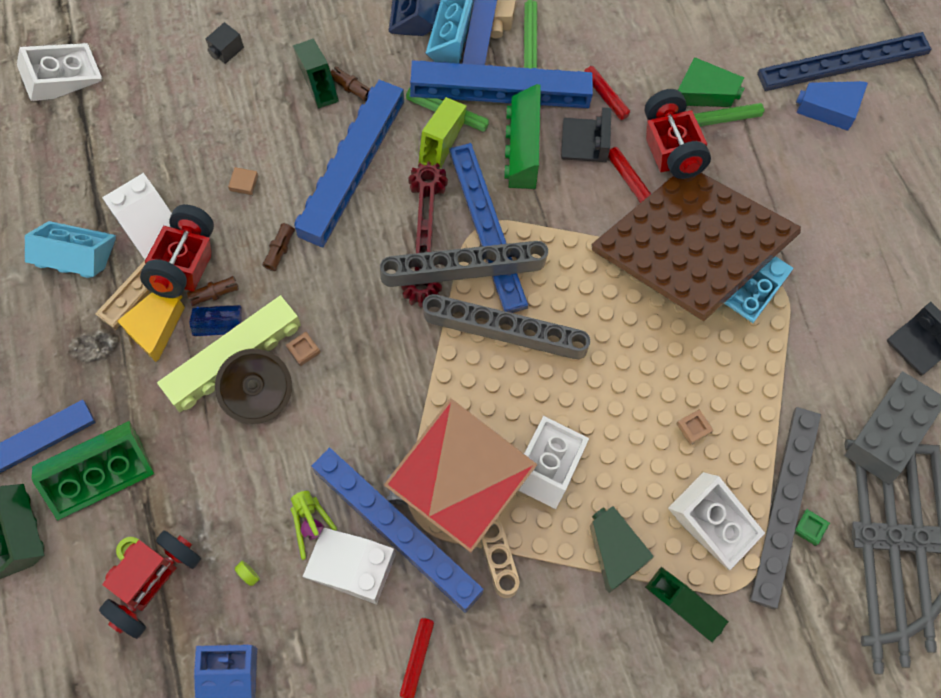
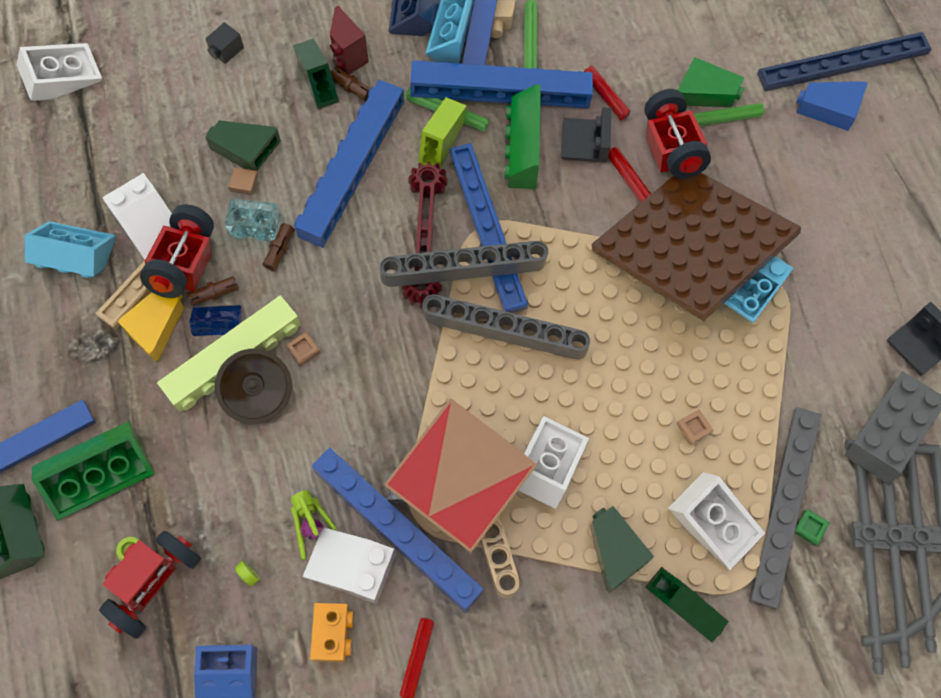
(243, 143): none -> dark green slope
(254, 214): none -> clear light blue brick
(330, 632): none -> light orange brick
(347, 43): none -> dark red slope

